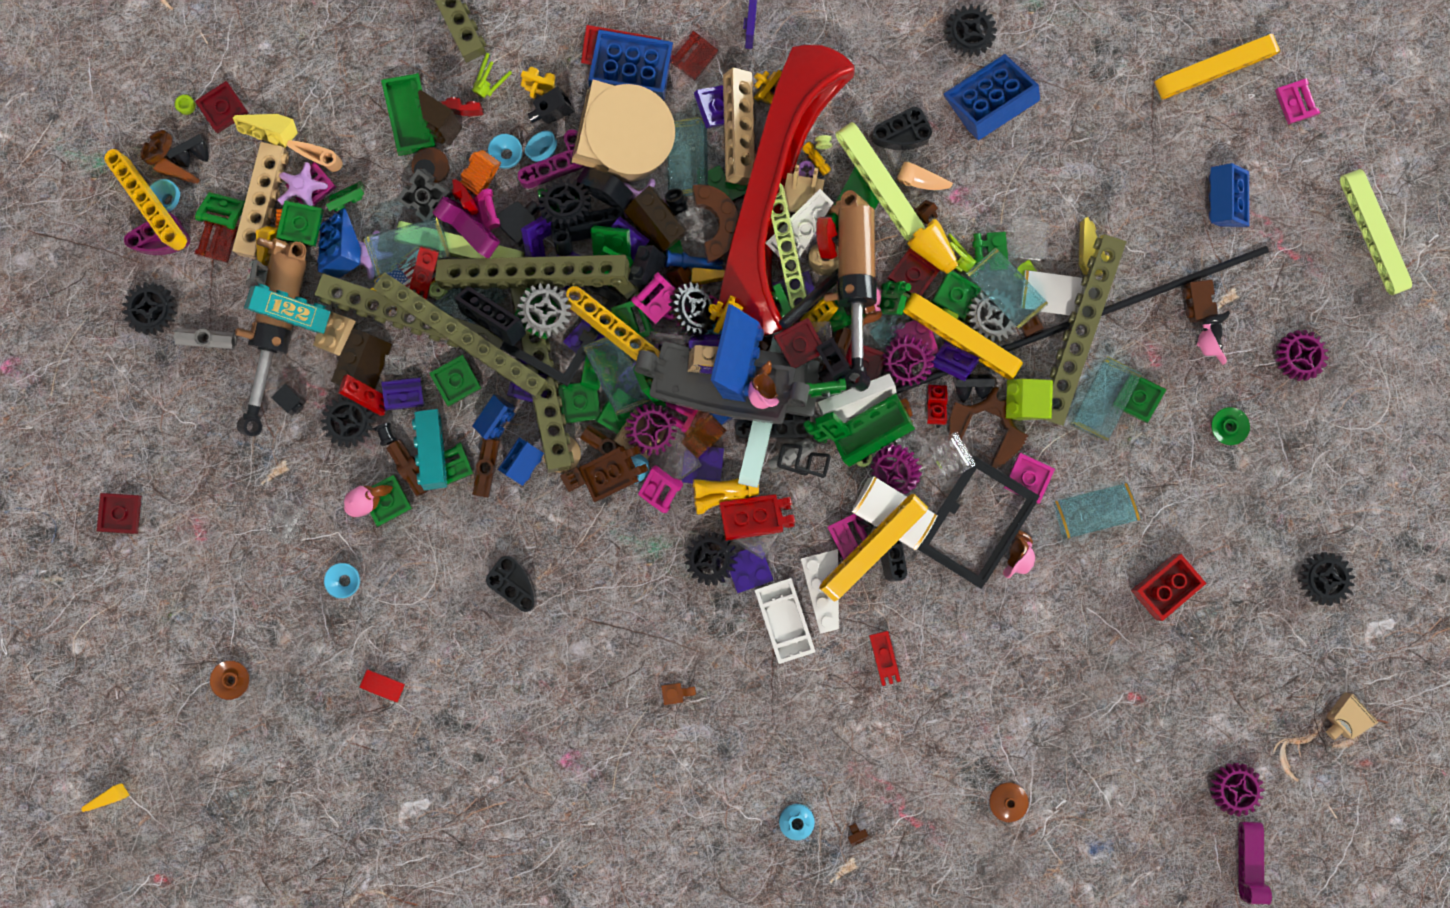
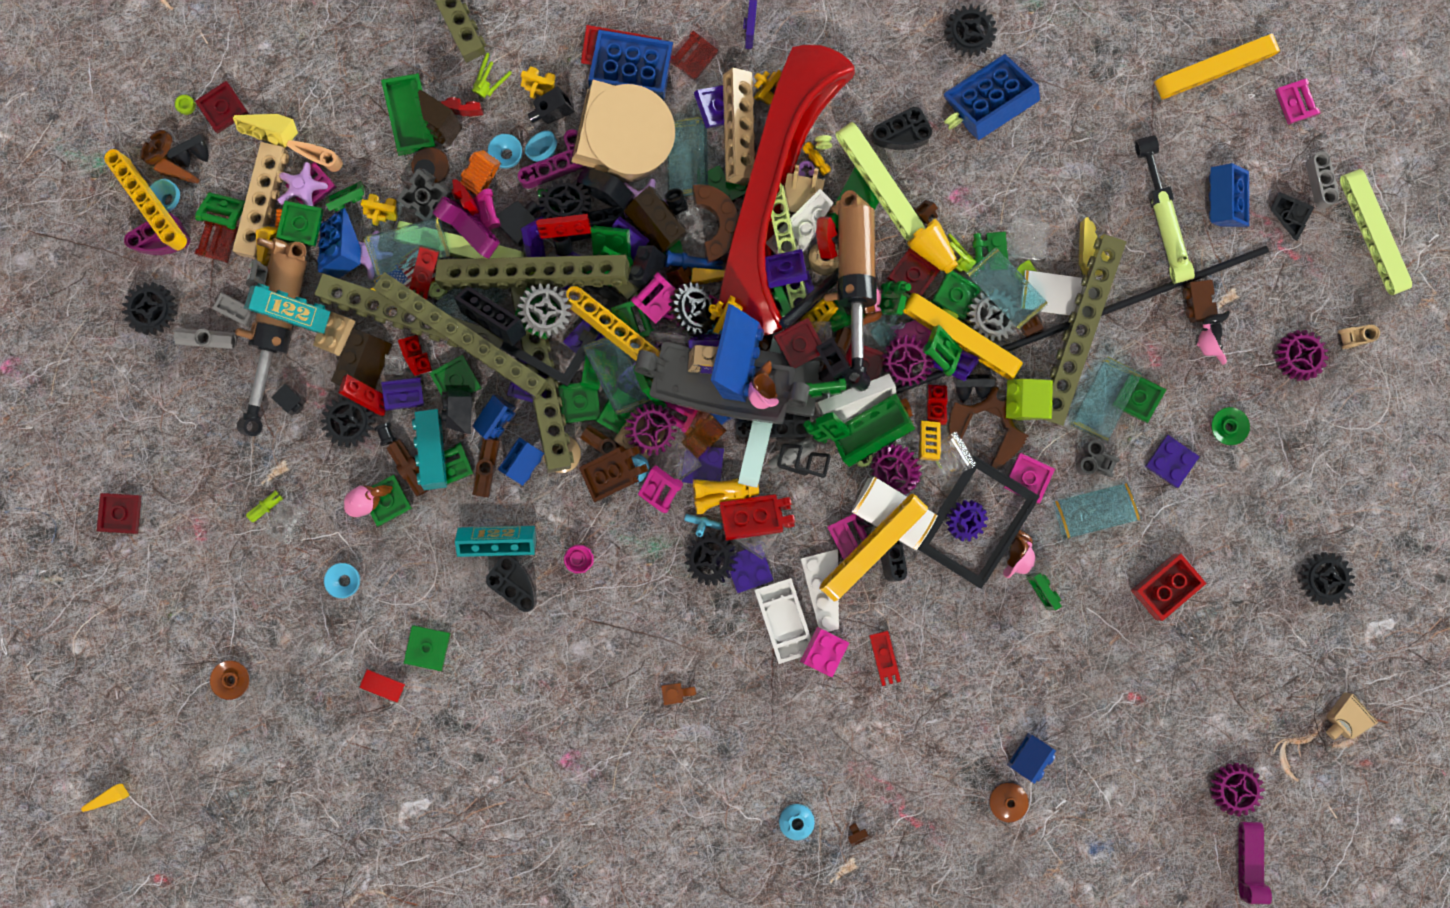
(233, 309): none -> light grey plate
(263, 507): none -> lime axle
(379, 211): none -> yellow hips
(415, 359): none -> red slope
(427, 648): none -> green plate
(458, 408): none -> black slope
(495, 541): none -> teal brick
(563, 226): none -> red hinge
(572, 479): reddish brown tile -> none
(578, 558): none -> dark pink hair
(703, 522): none -> medium azure piece
(786, 268): none -> dark purple plate
(824, 652): none -> dark pink plate
(921, 178): light nougat piece -> none
(923, 455): none -> yellow slope
(946, 347): none -> green plate
(953, 120): none -> yellowish green bush
(967, 520): none -> dark purple gear
(1032, 758): none -> blue slope
(1040, 584): none -> green plate
(1099, 462): none -> dark grey piece
(1161, 200): none -> yellowish green piece
(1172, 461): none -> dark purple plate
(1291, 213): none -> black slope
(1327, 173): none -> light grey beam
(1356, 336): none -> tan piece

